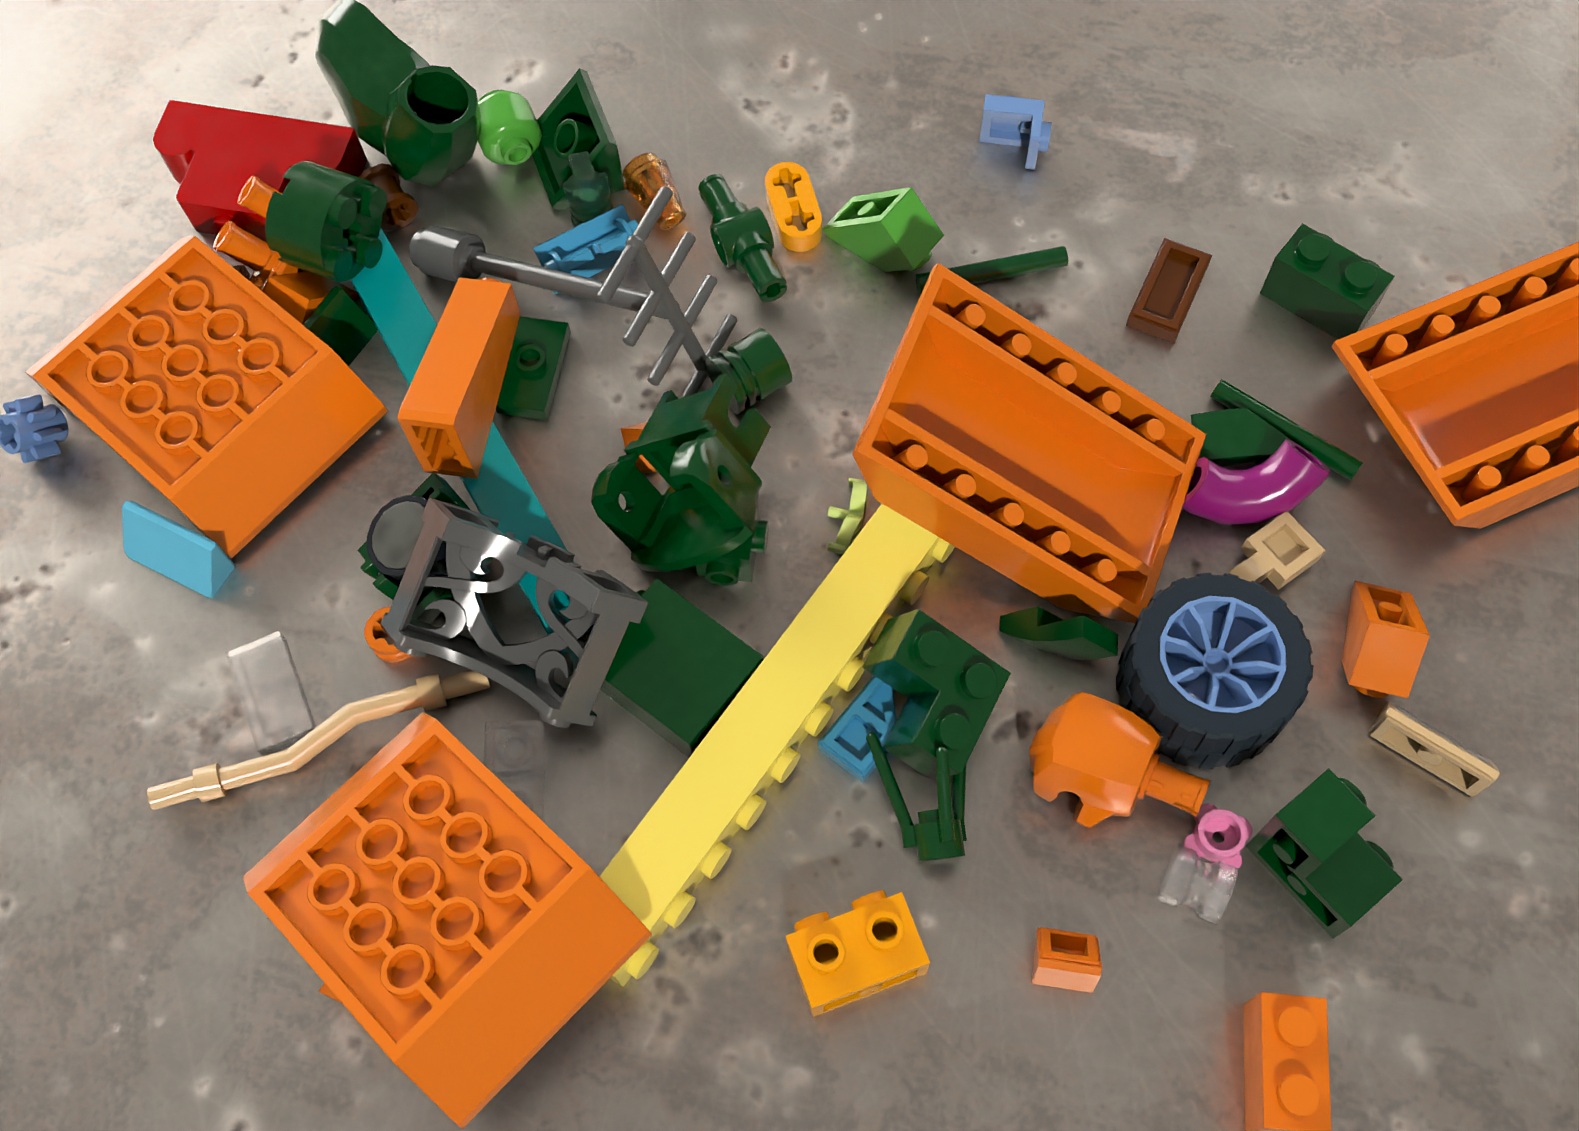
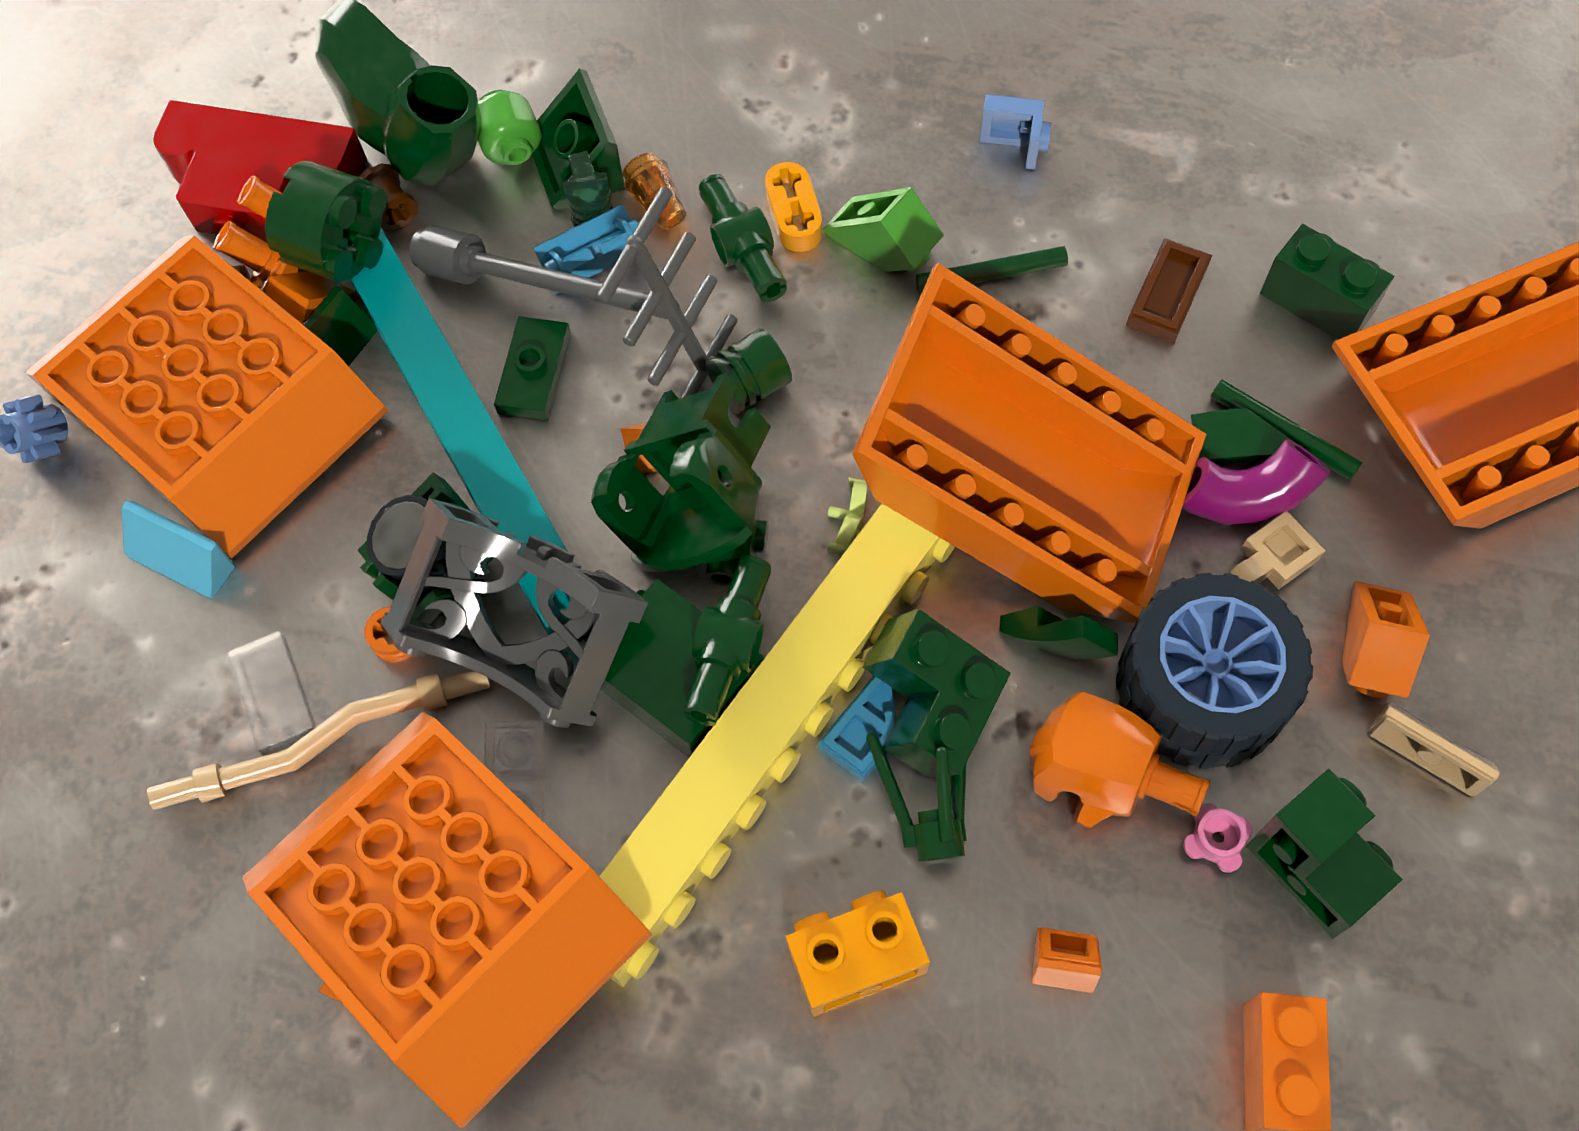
(461, 378): orange slope -> none
(727, 640): none -> dark green pin
(1197, 884): clear wheel -> none

